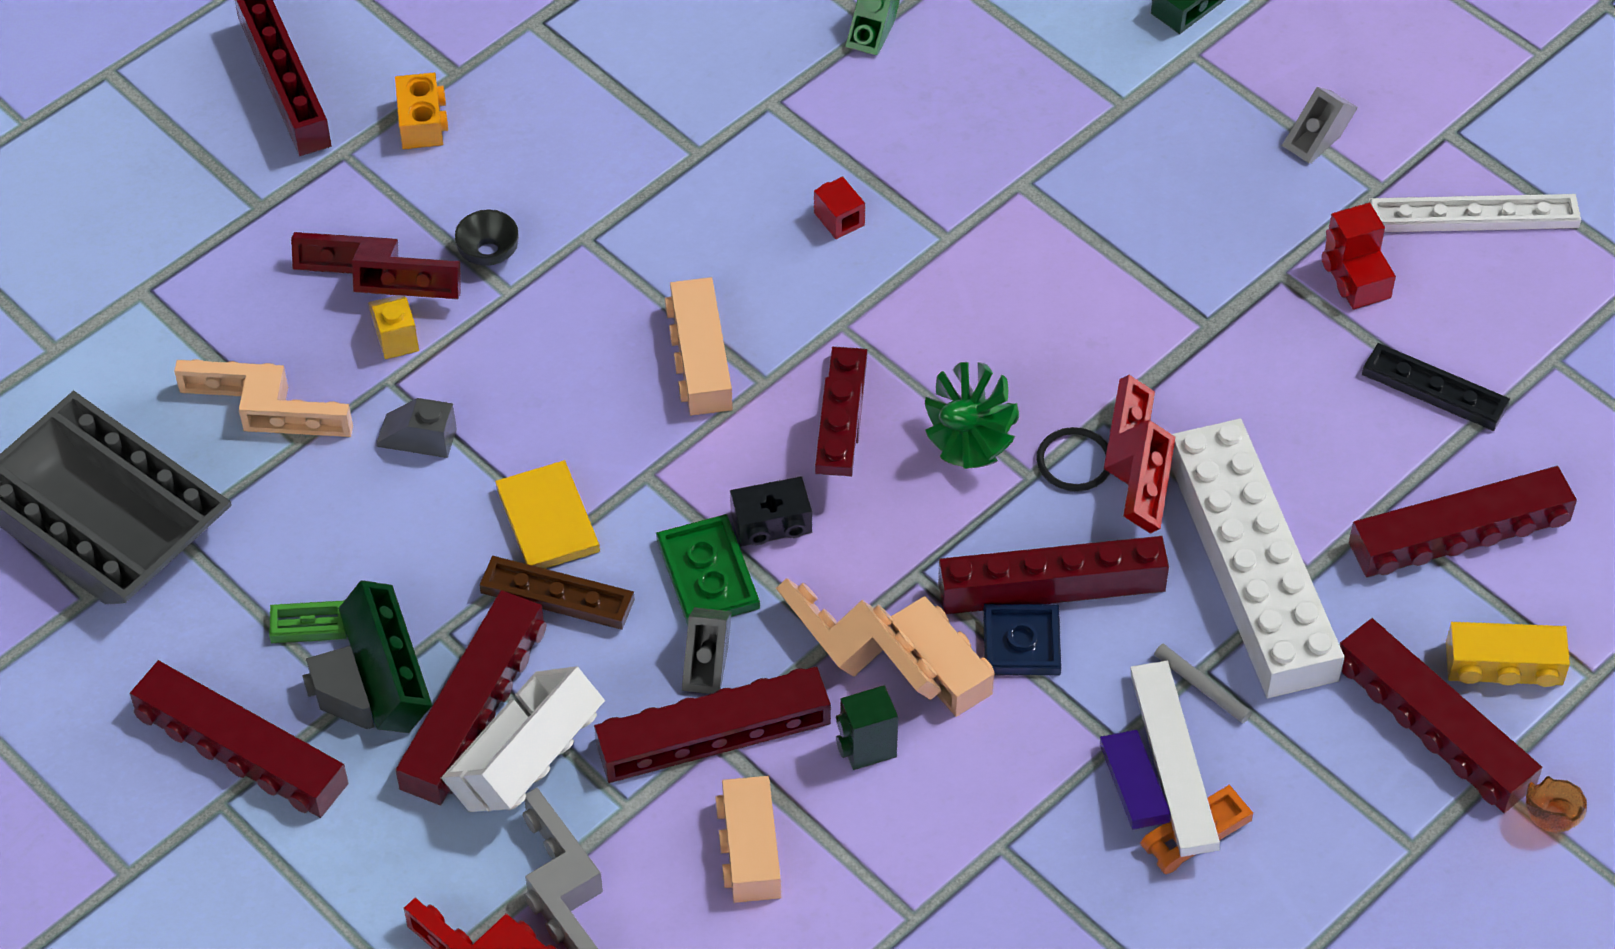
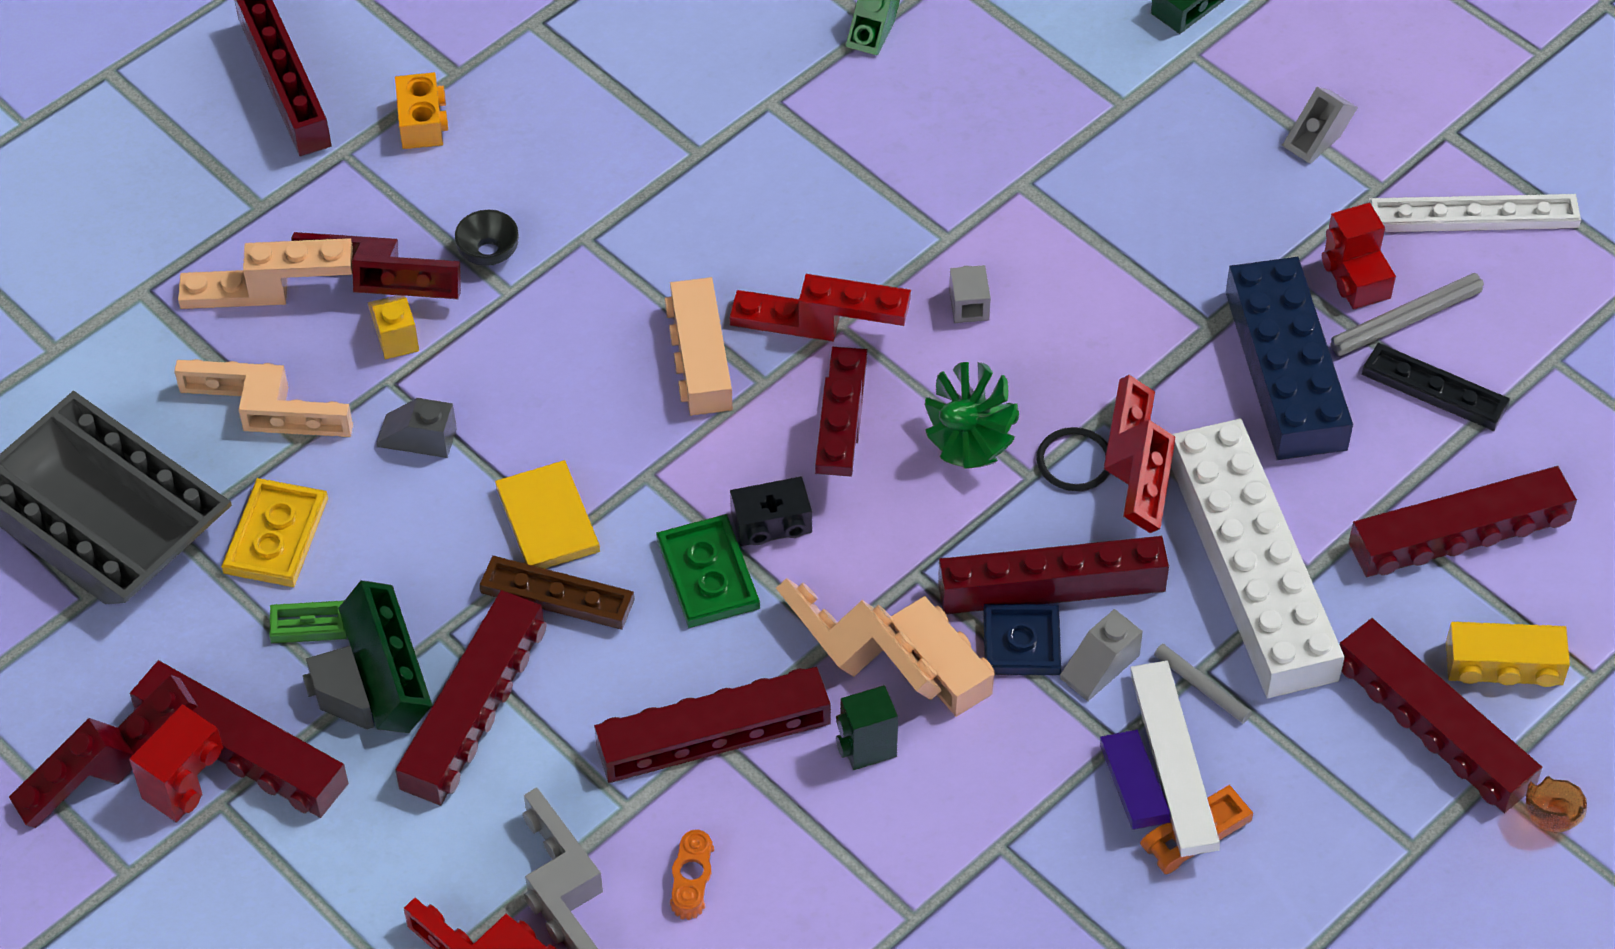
(97, 752): none -> dark red bracket
(172, 759): none -> red brick
(265, 273): none -> light nougat bracket
(275, 532): none -> yellow tile
(519, 748): white piece -> none
(689, 894): none -> orange piece
(706, 650): dark grey slope -> none
(749, 839): light nougat brick -> none
(820, 307): none -> red bracket
(839, 207): red brick -> none
(969, 294): none -> light grey brick
(1102, 655): none -> light grey slope
(1288, 358): none -> dark blue brick
(1406, 314): none -> light grey axle

